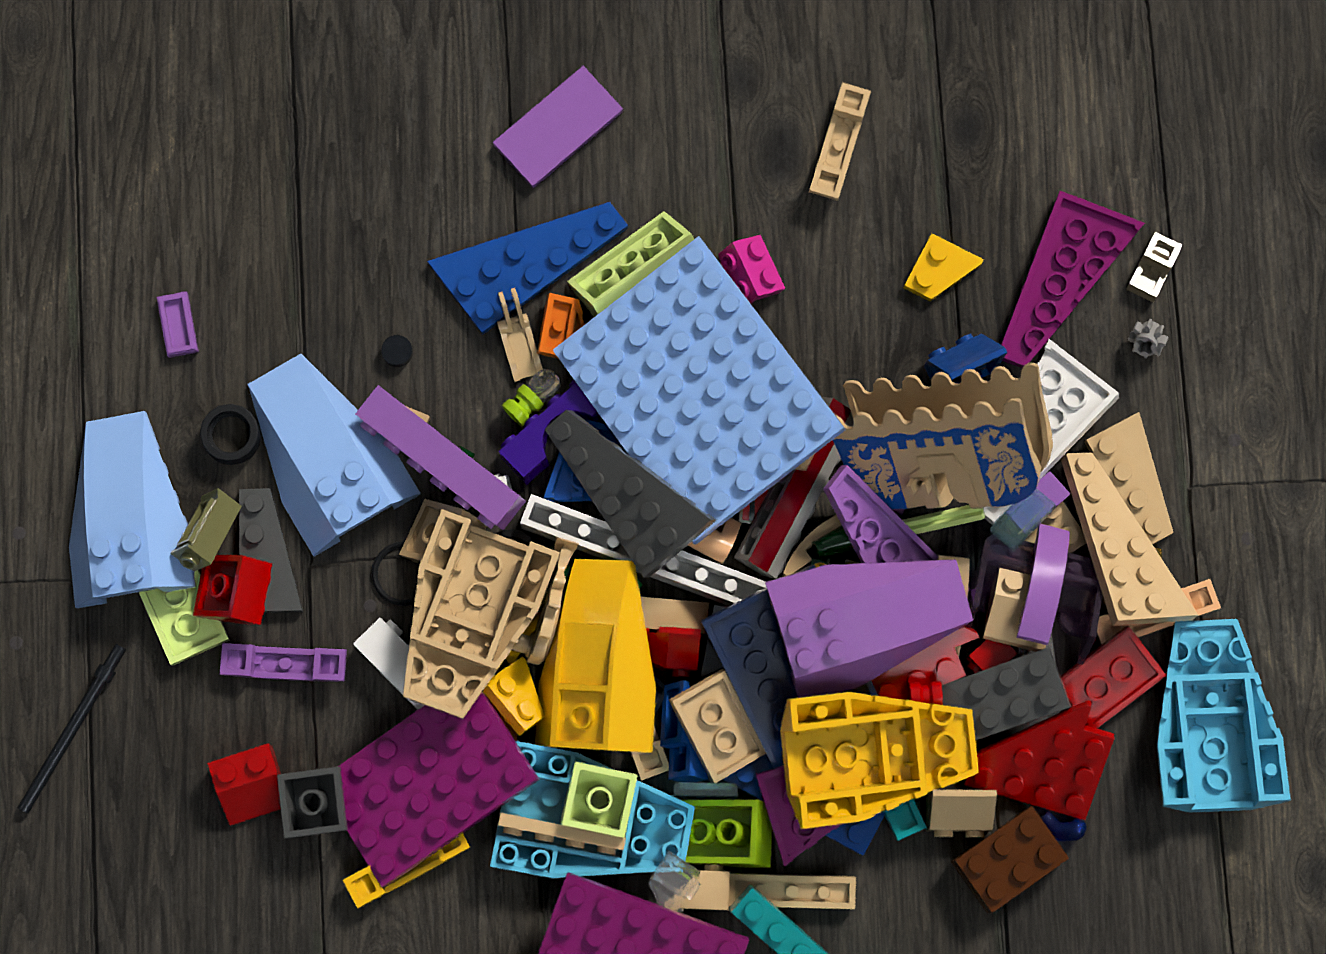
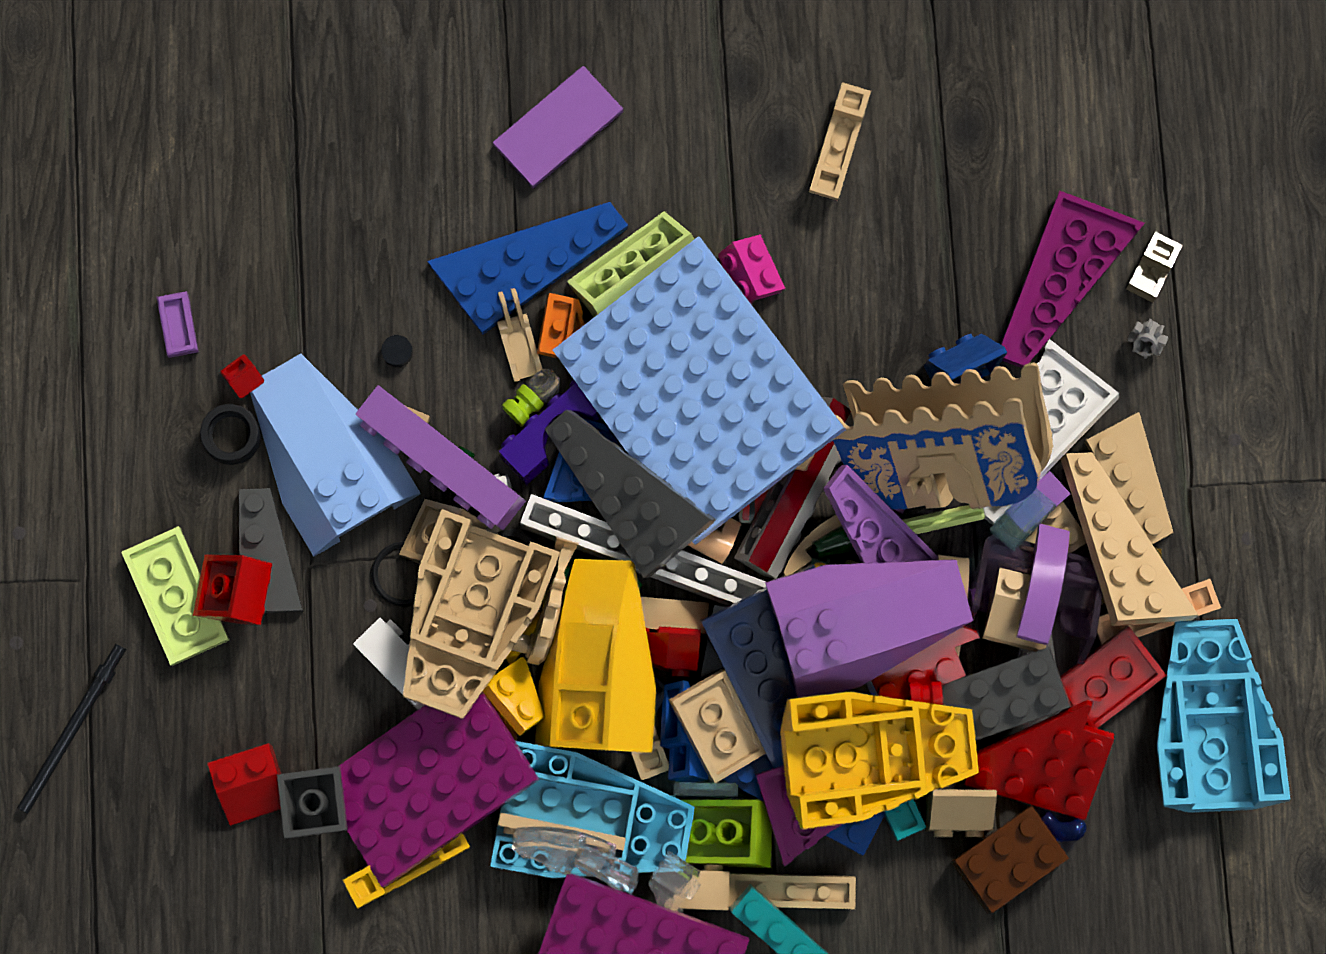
(124, 515): light blue wedge -> none
(206, 530): olive window -> none
(242, 376): none -> red slope
(283, 663): medium lavender slope -> none
(565, 849): none -> clear slope
(598, 799): yellowish green slope -> none
(939, 268): yellow wing -> none
(989, 655): red brick -> none

